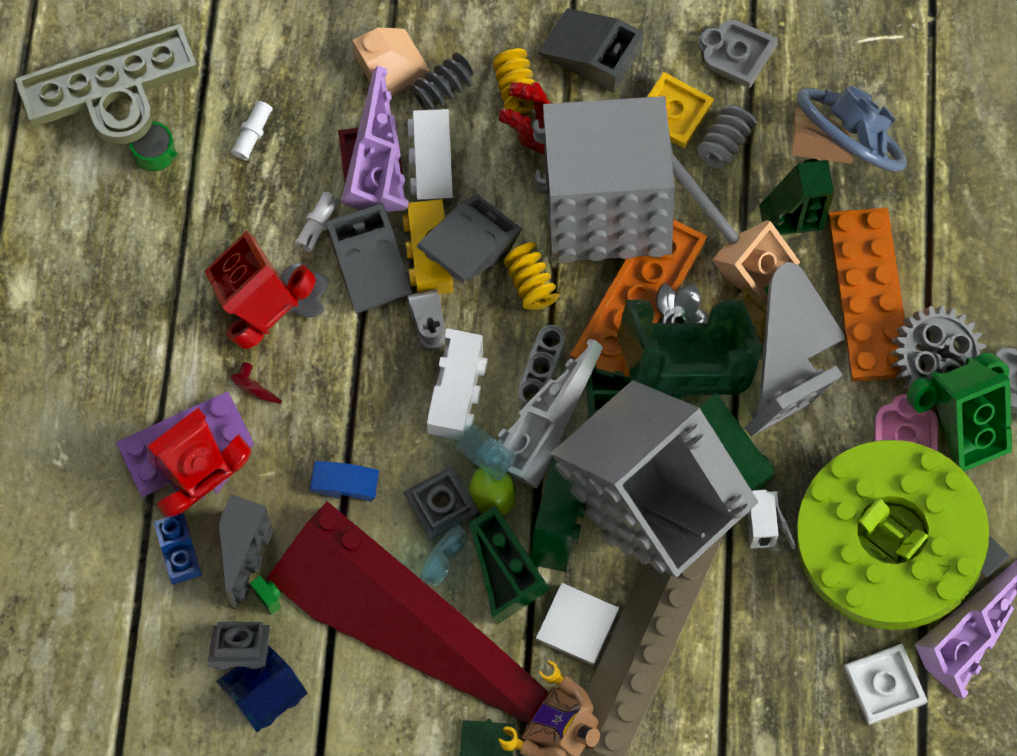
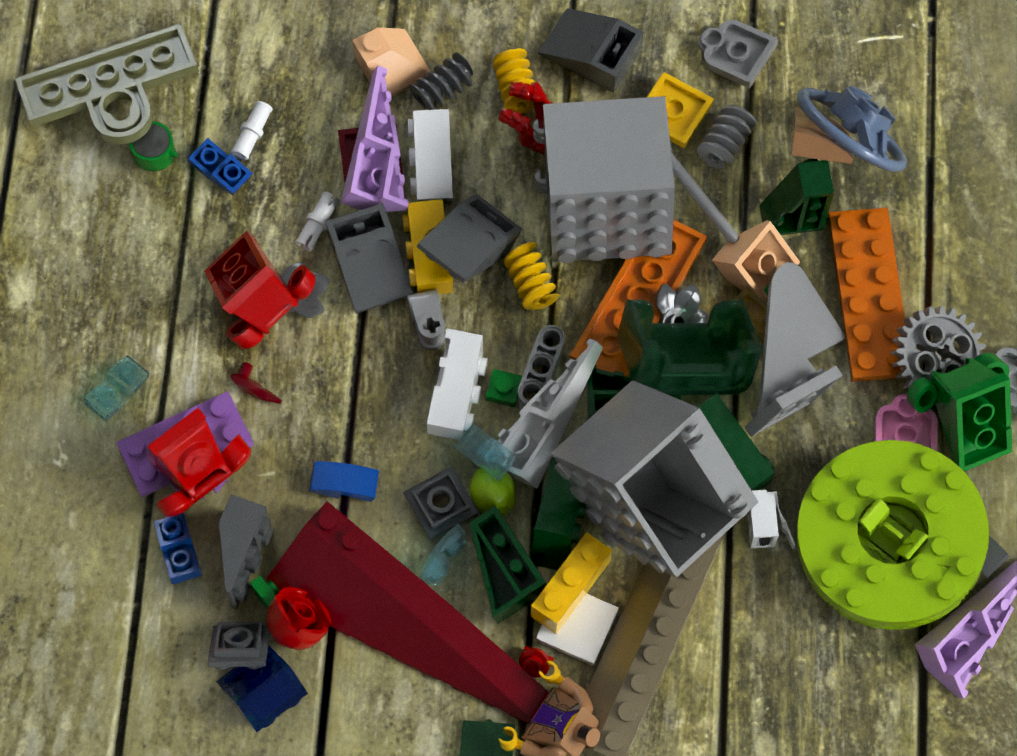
(118, 387): none -> clear light blue slope
(219, 167): none -> blue slope
(296, 620): none -> red cylinder
(503, 388): none -> green plate
(534, 660): none -> red plate
(571, 583): none -> yellow brick
(885, 684): white tile -> none

